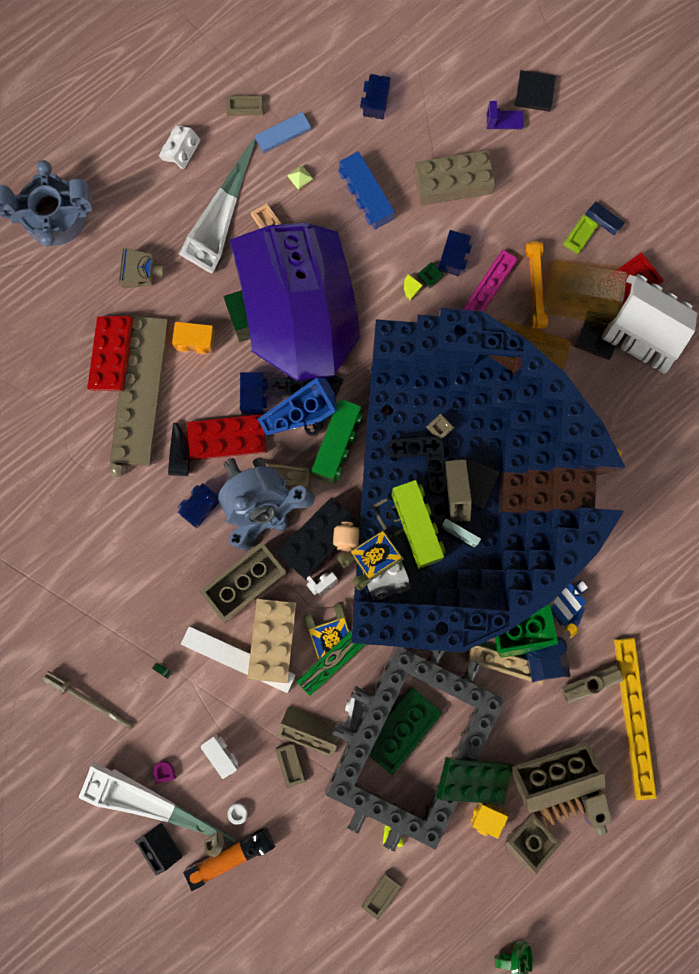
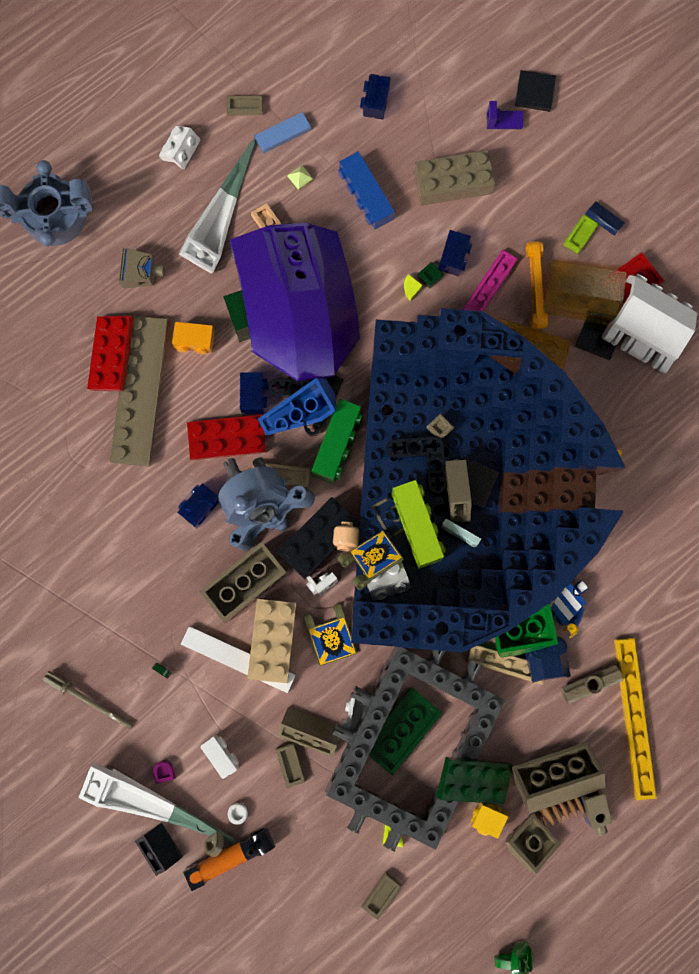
(117, 470): dark tan hinge -> none
(179, 453): black piece -> none
(328, 664): green tile -> none

